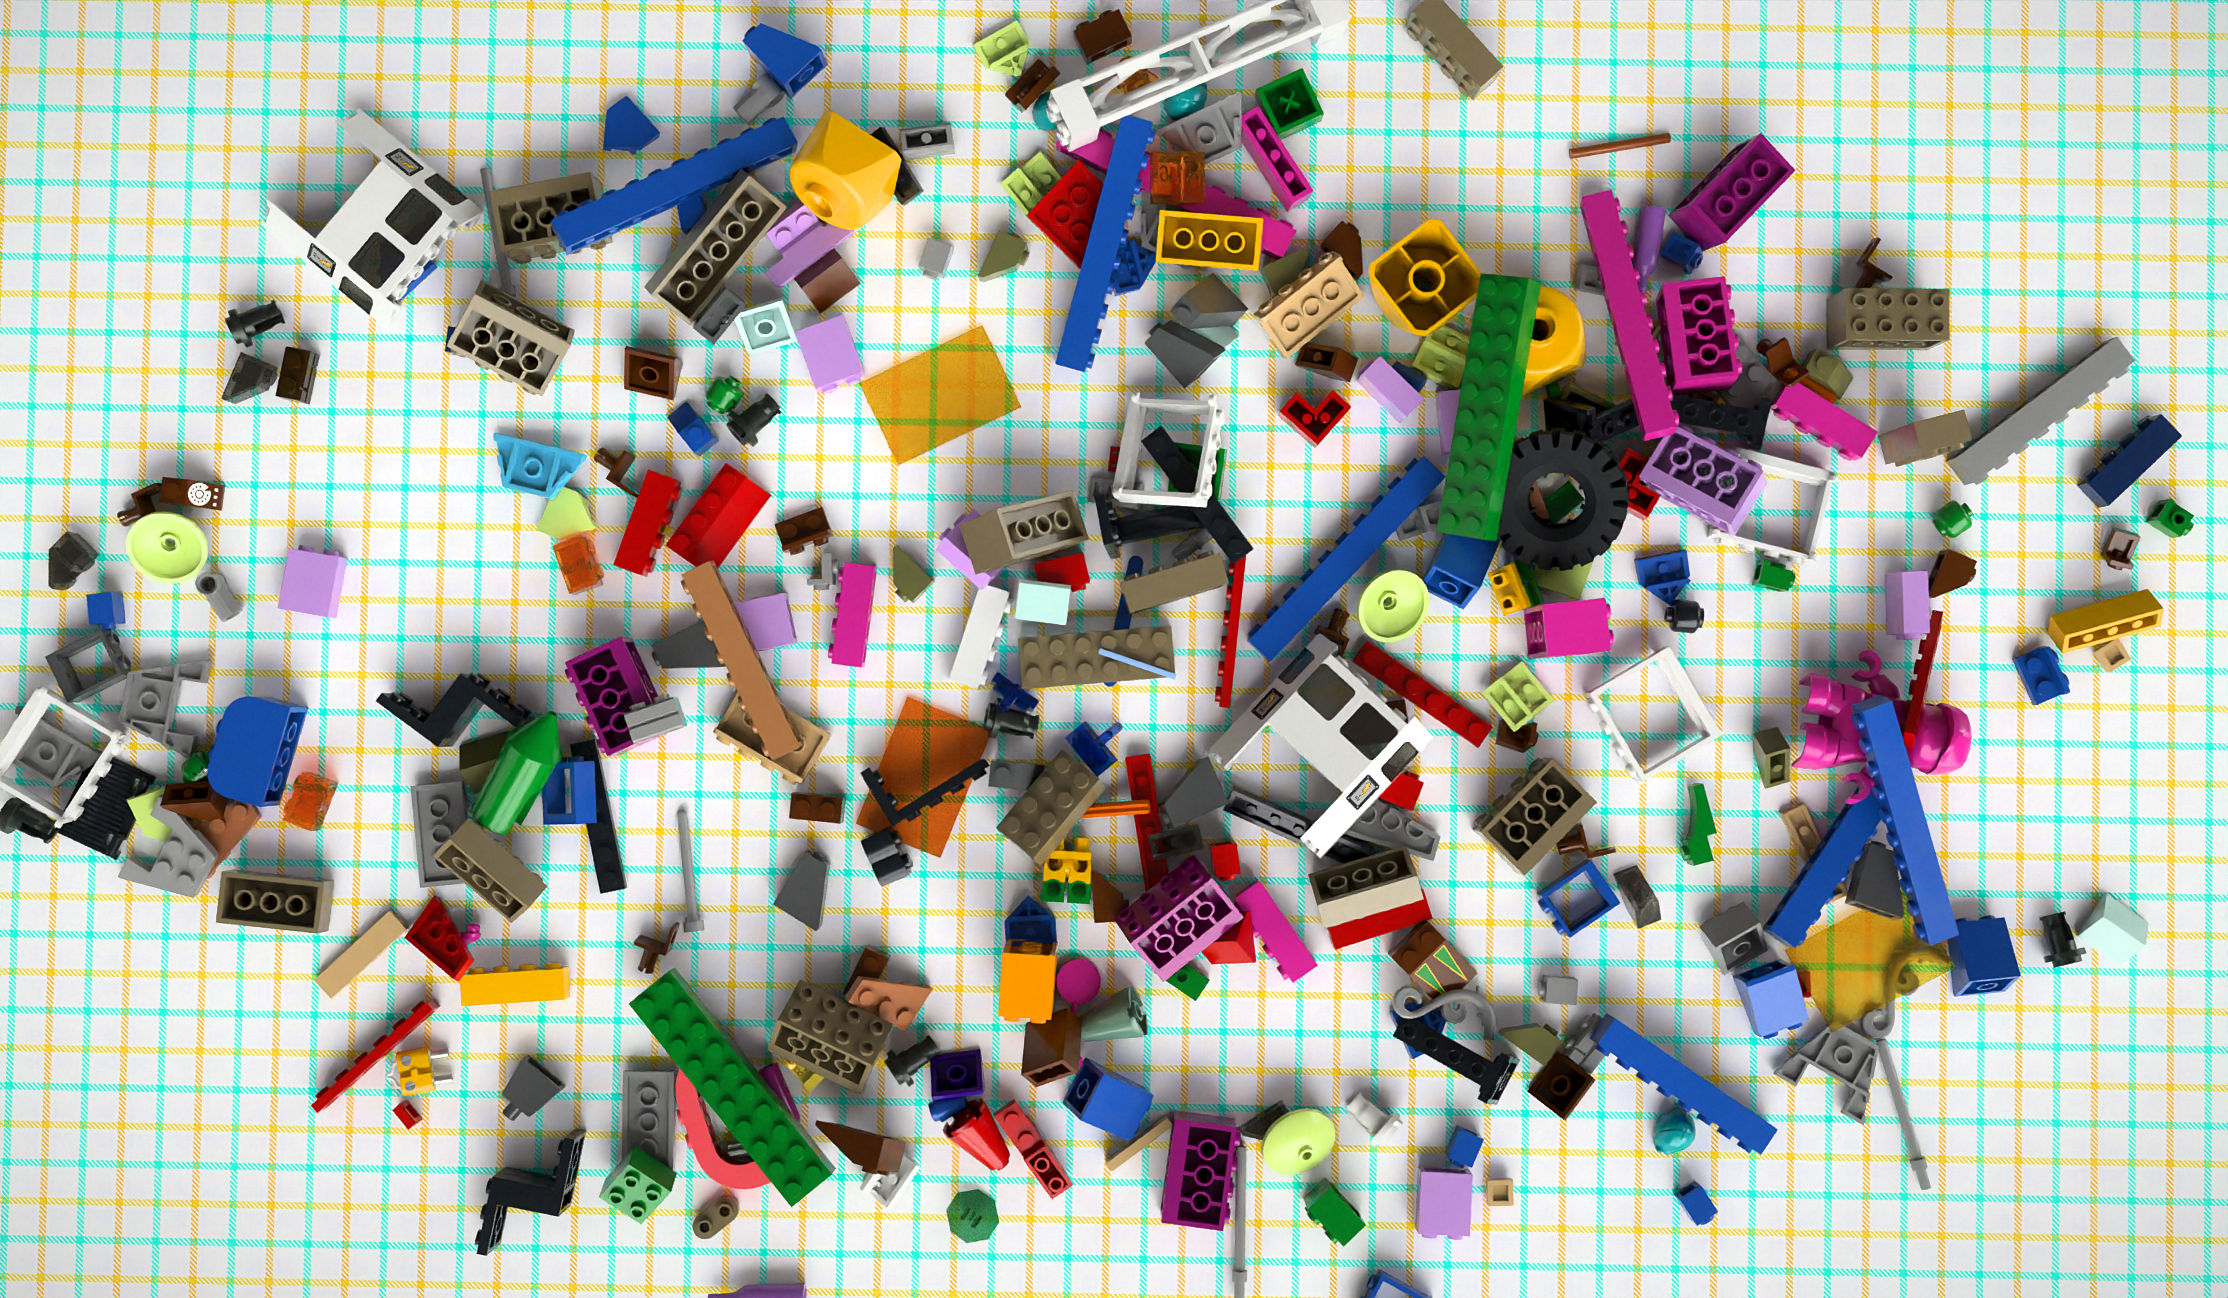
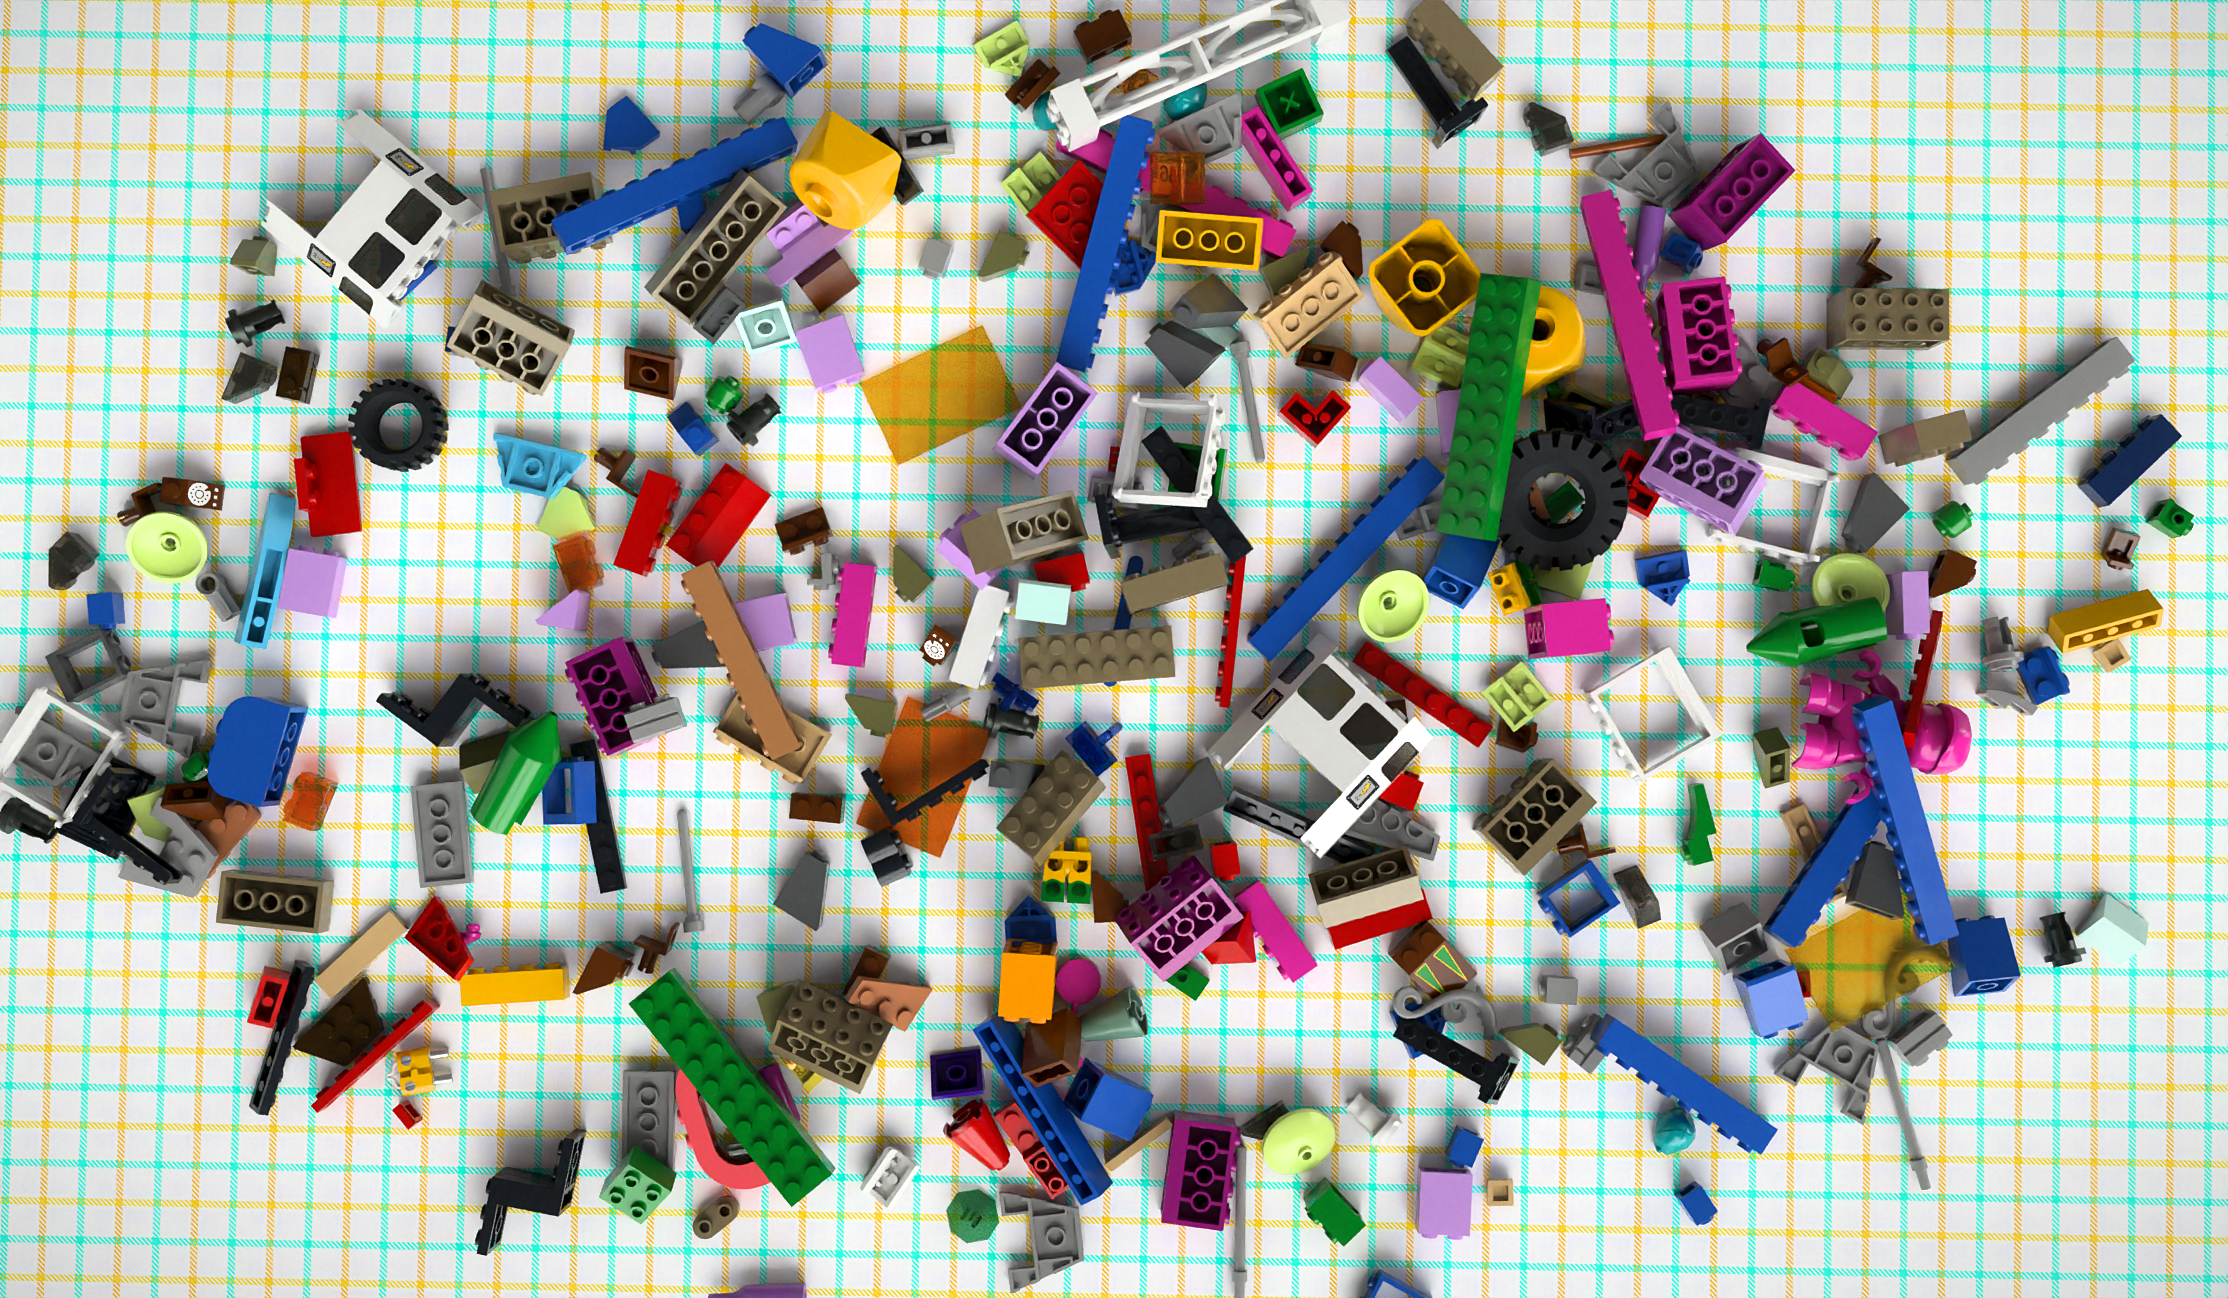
(103, 803): none -> black bracket
(255, 256): none -> olive slope
(266, 573): none -> medium azure slope
(268, 997): none -> red brick
(281, 1037): none -> black plate
(328, 484): none -> red bracket
(344, 1028): none -> dark brown wing
(368, 420): none -> black tyre
(490, 870): dark tan brick -> none
(530, 1088): dark grey torso -> none
(569, 612): none -> lavender slope
(605, 967): none -> reddish brown slope
(773, 1002): none -> olive slope
(872, 1151): reddish brown slope -> none
(873, 714): none -> olive slope
(909, 1061): pearl dark grey piece -> none
(938, 646): none -> reddish brown slope
(945, 703): none -> light grey axle
(945, 1108): blue cone -> none
(1044, 1111): none -> blue brick
(1045, 421): none -> lavender brick
(1054, 1237): none -> light grey wing
(1117, 808): orange axle -> none
(1137, 663): light blue piece -> none
(1241, 353): none -> light grey piece
(1334, 630): reddish brown bracket -> none
(1412, 376): blue cone -> none
(1432, 95): none -> black bracket
(1548, 129): none -> clear smoke slope
(1561, 1085): reddish brown slope -> none
(1662, 171): none -> light grey wing
(1684, 616): black head -> none
(1820, 632): none -> green piece
(1852, 576): none -> yellowish green dish
(1872, 513): none -> dark grey slope
(1920, 1038): none -> light grey brick
(2000, 646): none -> light grey piece
(2002, 699): none -> light grey slope

